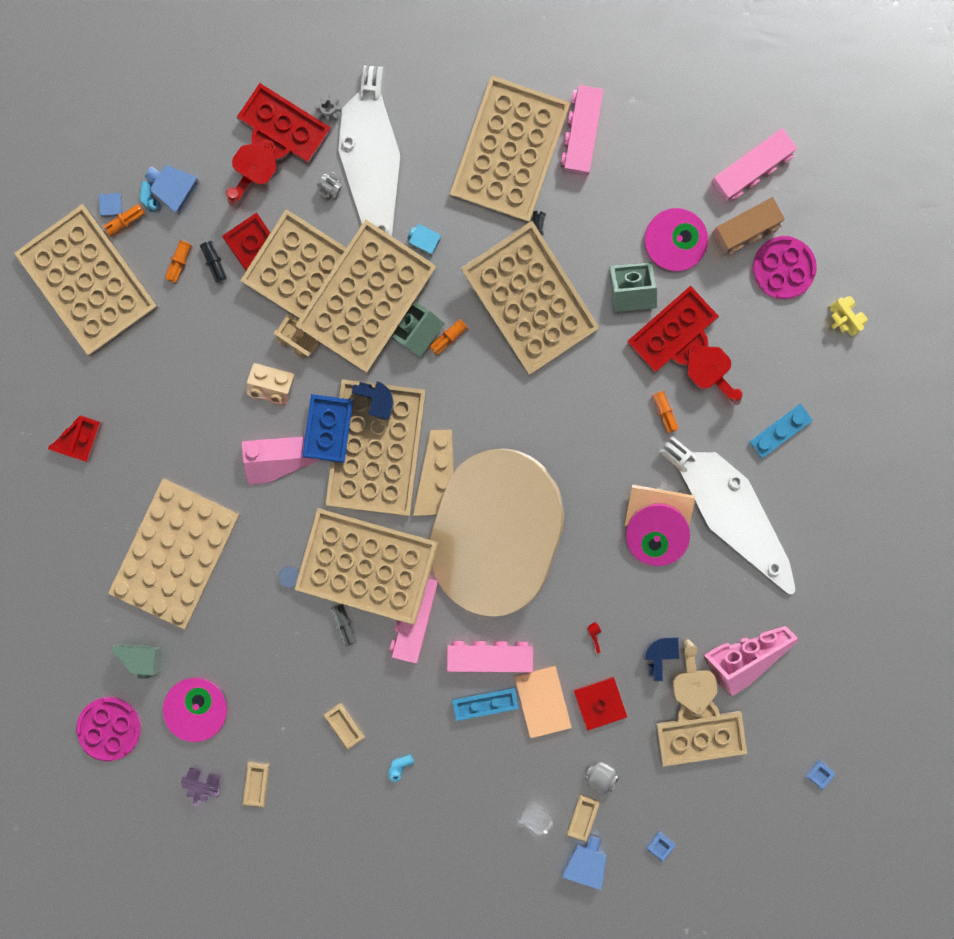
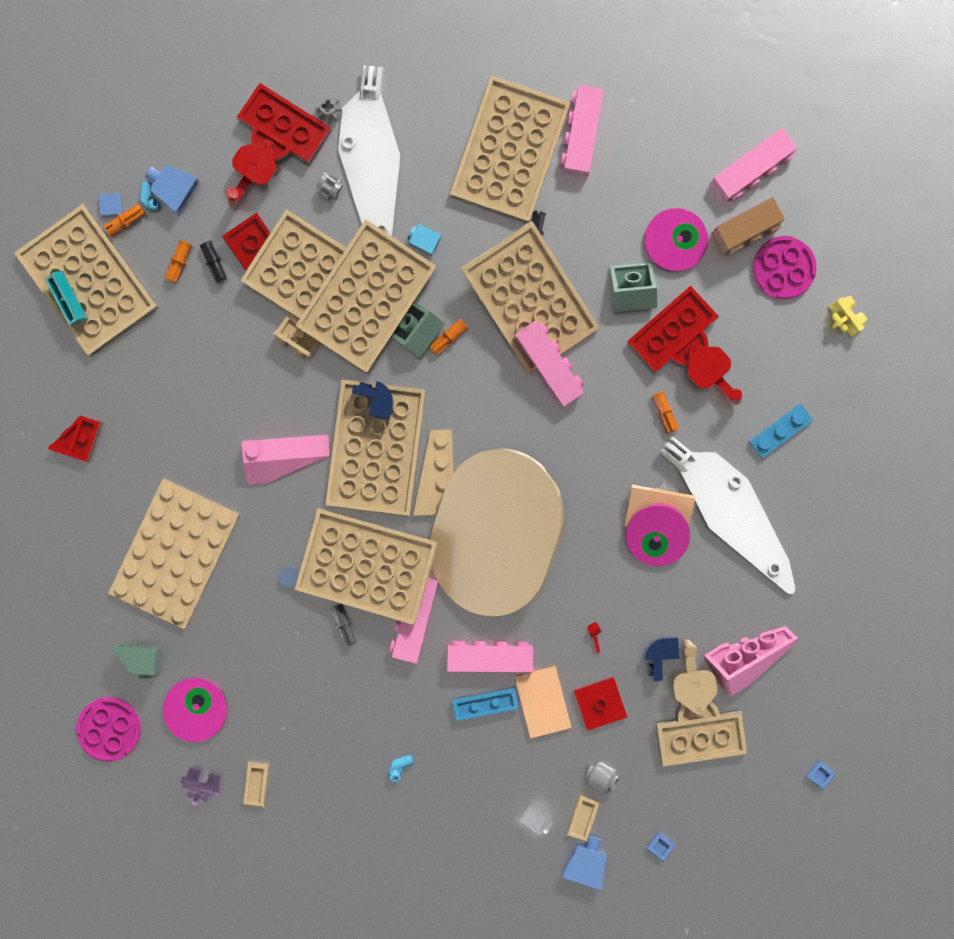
(66, 298): none -> teal piece
(269, 384): tan bracket -> none
(327, 428): blue tile -> none
(344, 726): tan tile -> none
(549, 362): none -> bright pink brick

